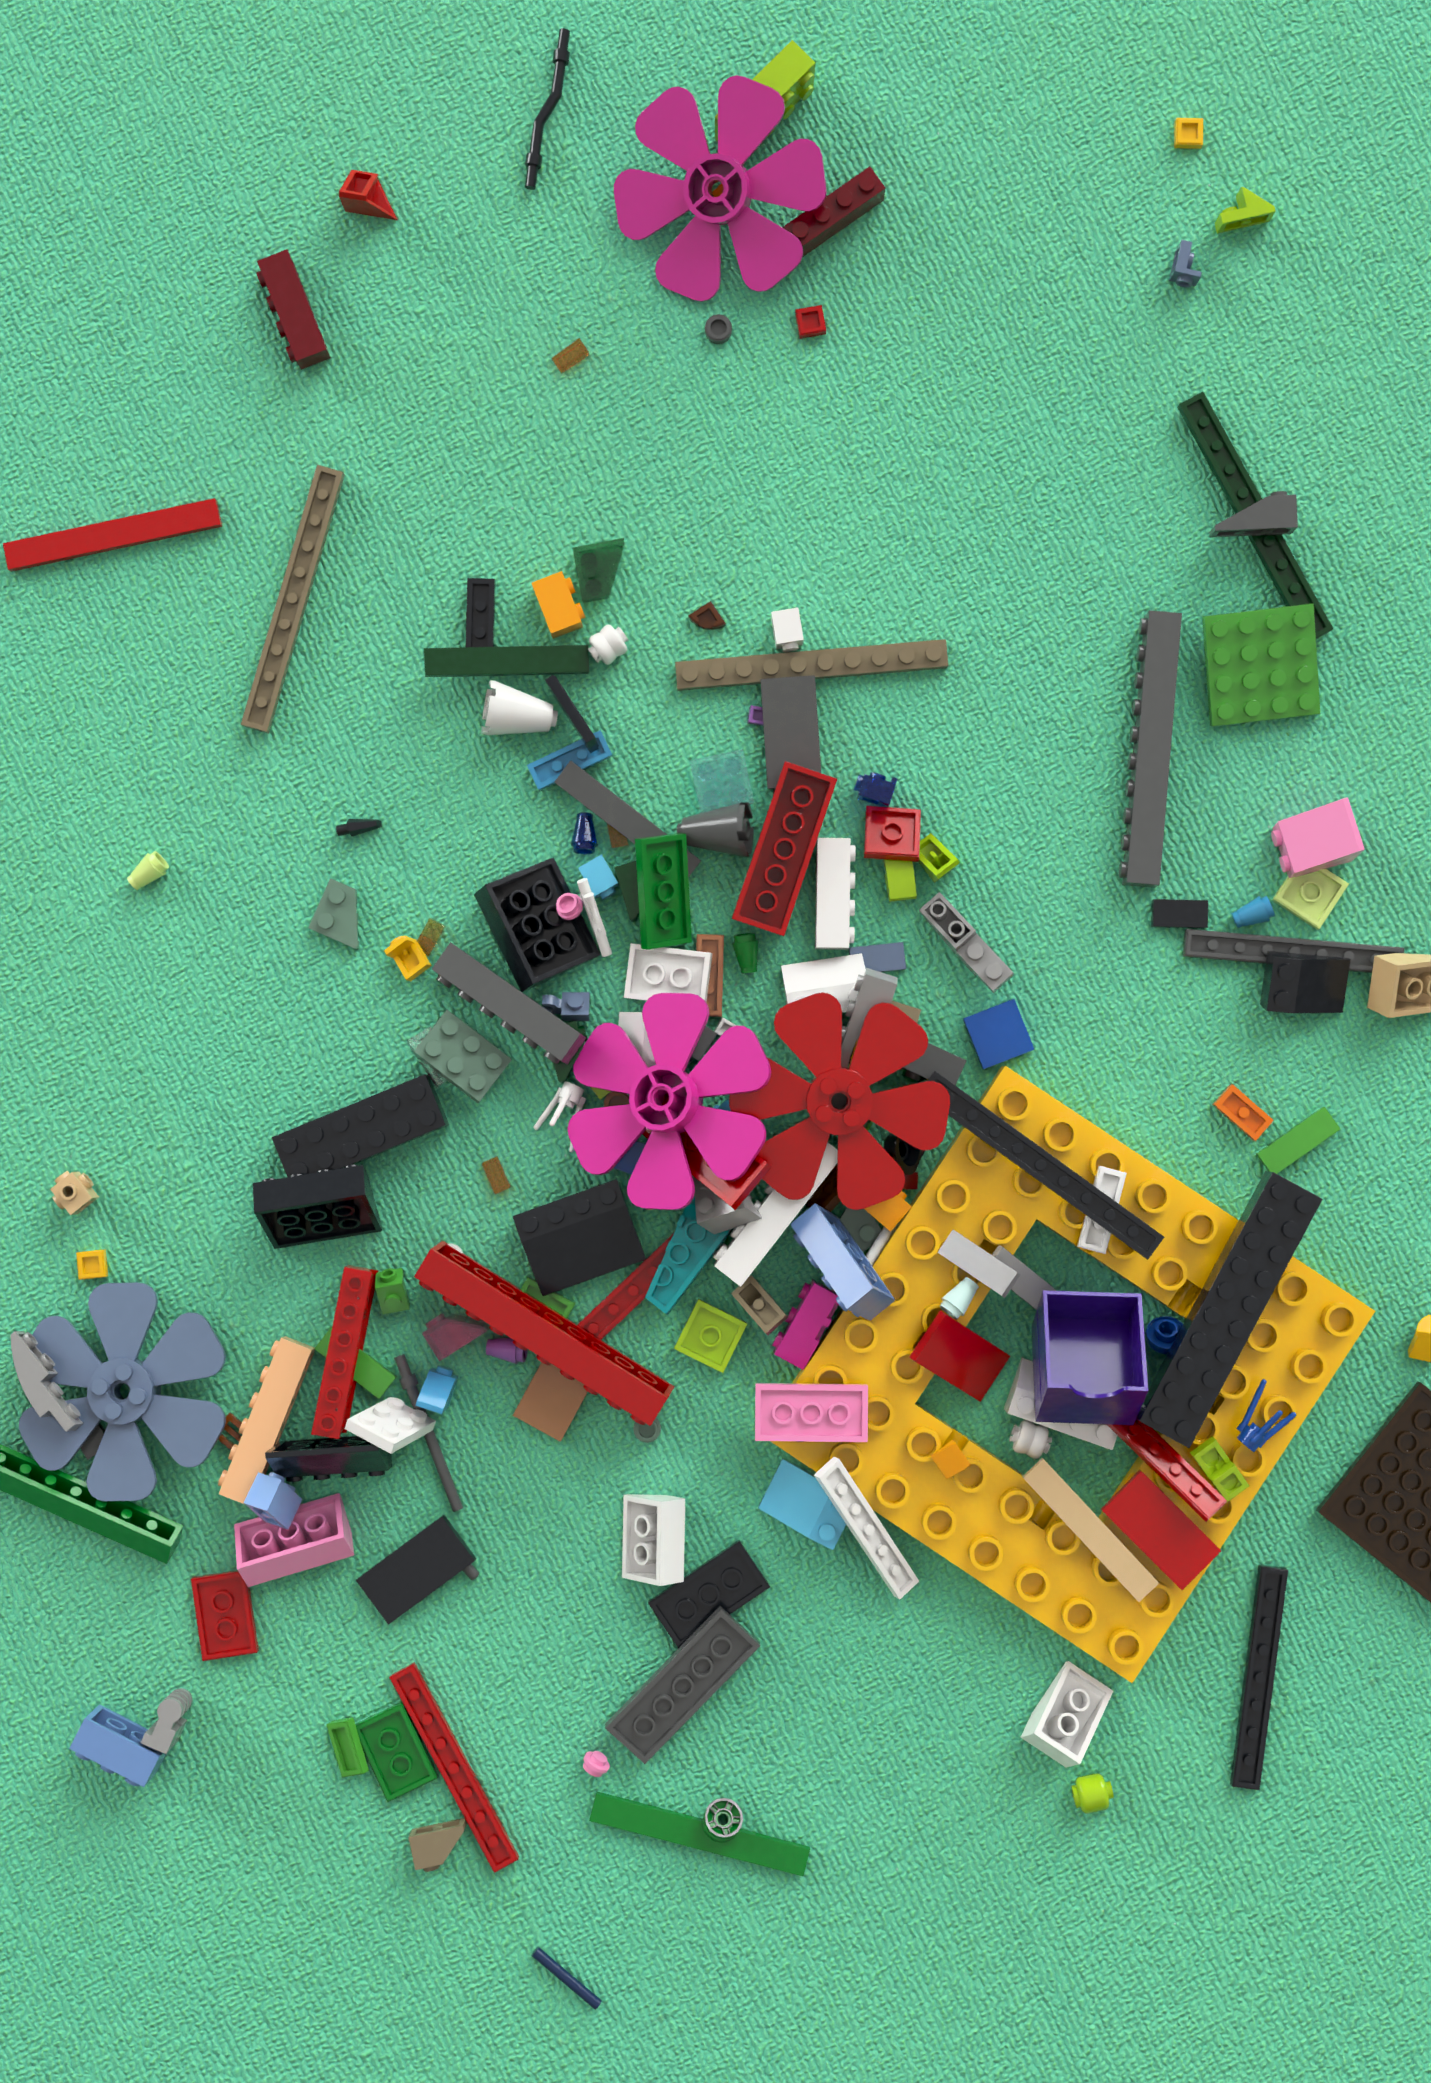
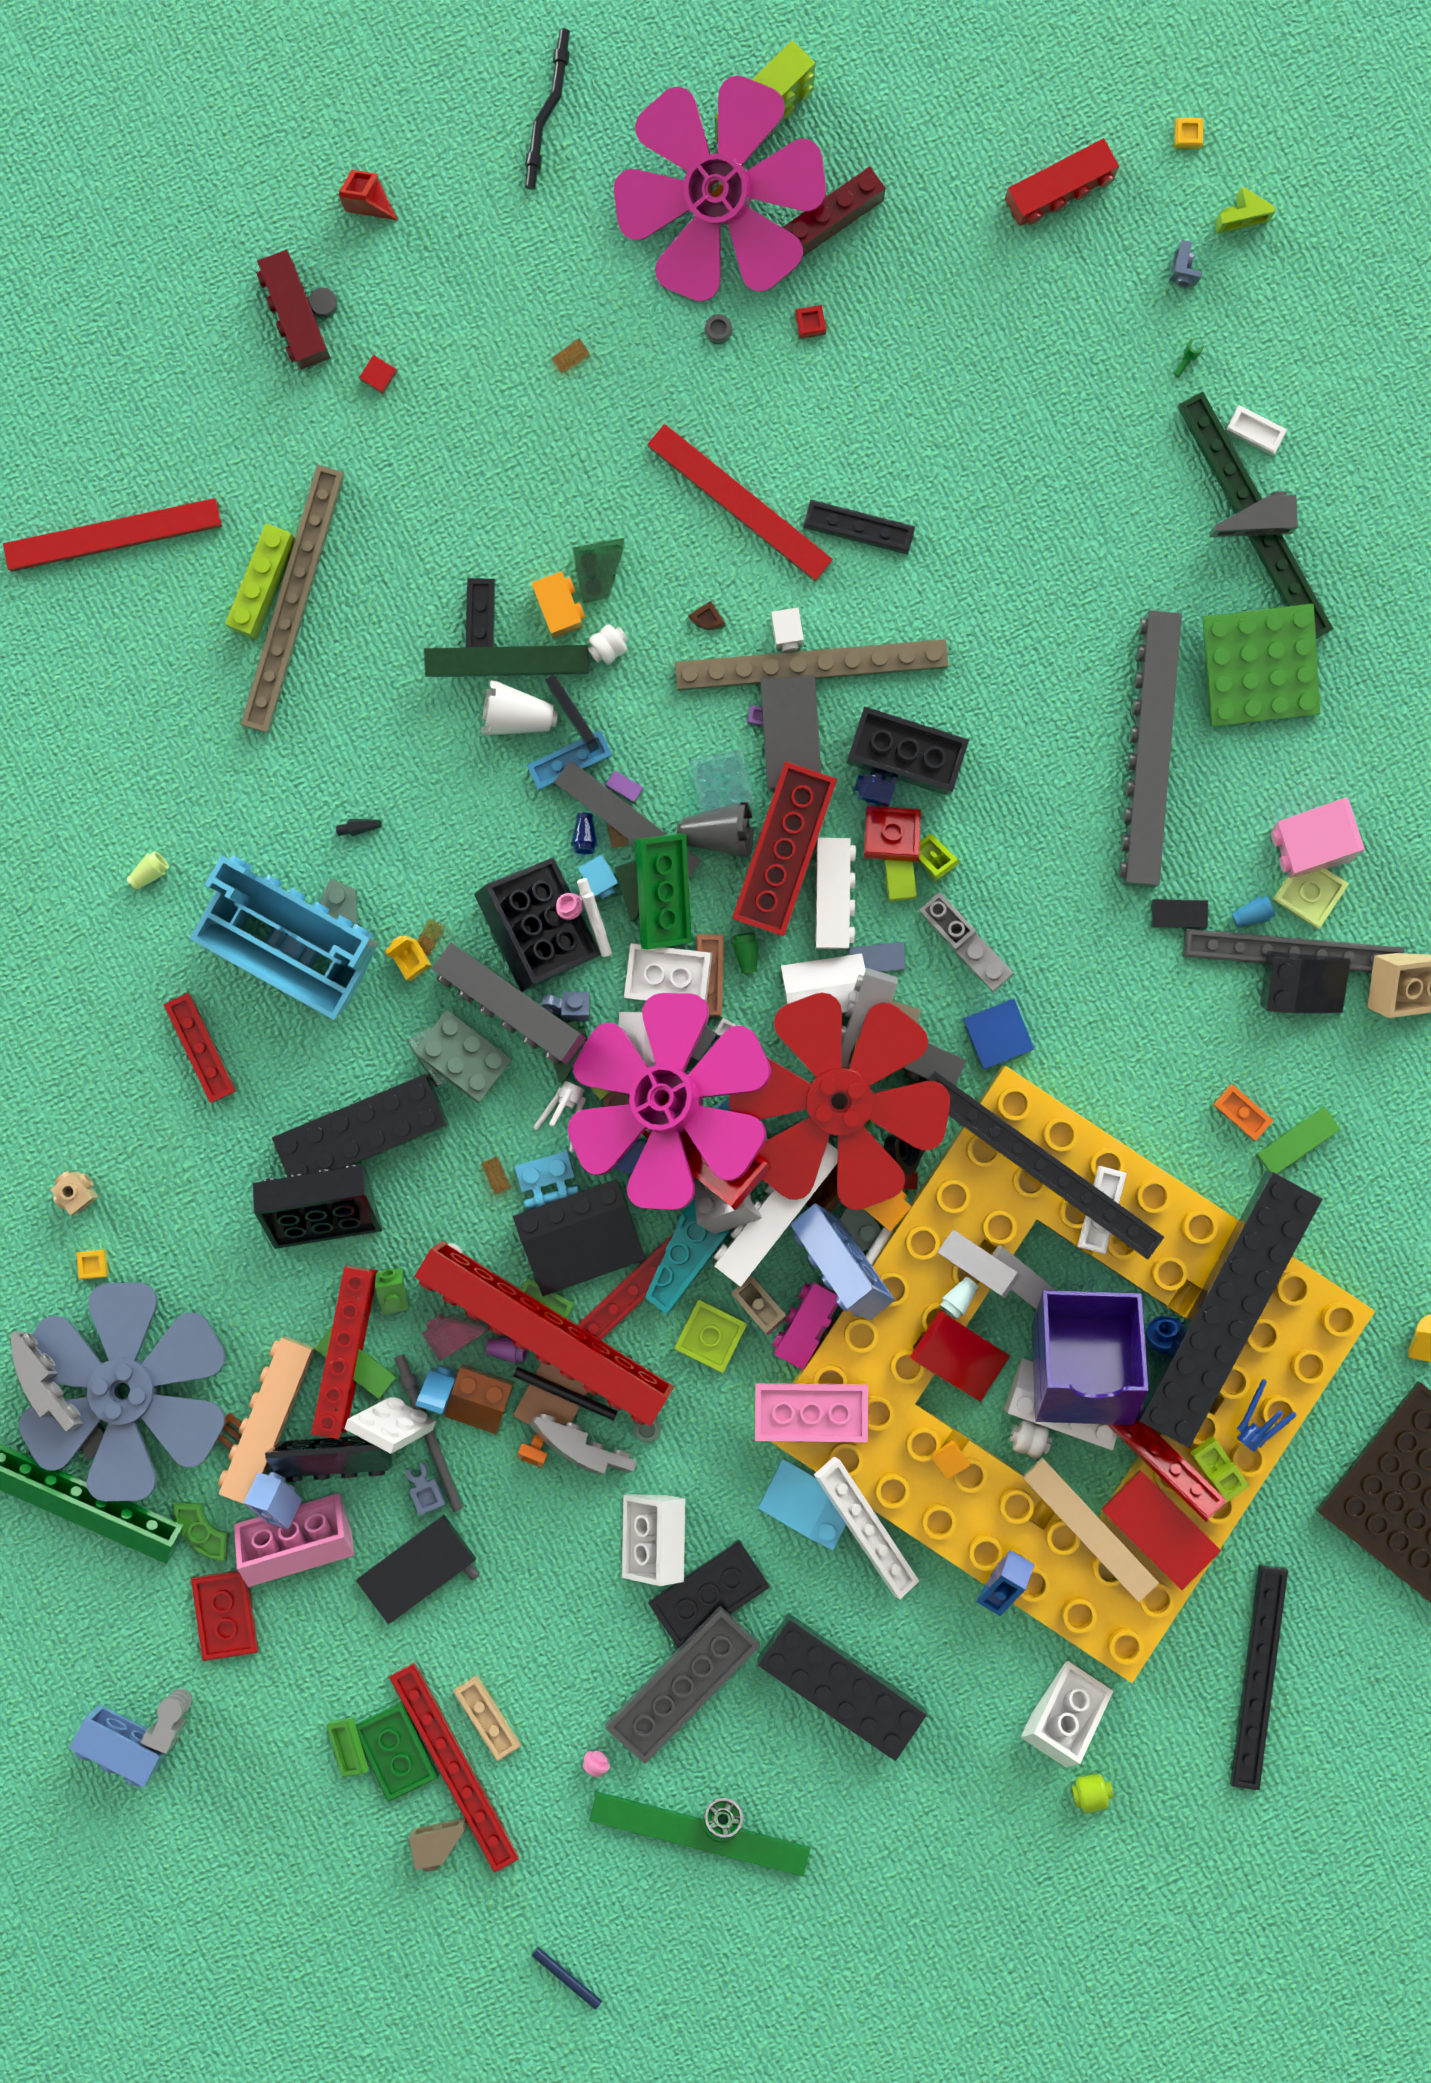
(199, 1532): none -> bright green tile
(200, 1047): none -> red plate
(260, 582): none -> lime brick
(293, 943): none -> medium azure wedge
(323, 302): none -> dark grey tile
(378, 374): none -> red tile
(426, 1492): none -> sand blue plate
(479, 1398): none -> dark orange slope
(487, 1717): none -> tan tile
(533, 1454): none -> orange tile
(543, 1172): none -> medium azure plate
(565, 1393): none -> black bar
(570, 1444): none -> light grey slope
(624, 786): none -> medium lavender piece
(739, 502): none -> red tile
(841, 1686): none -> black brick
(859, 527): none -> black tile
(907, 751): none -> black brick
(1006, 1583): none -> blue slope
(1062, 182): none -> red brick
(1190, 354): none -> green hand
(1255, 430): none -> white tile

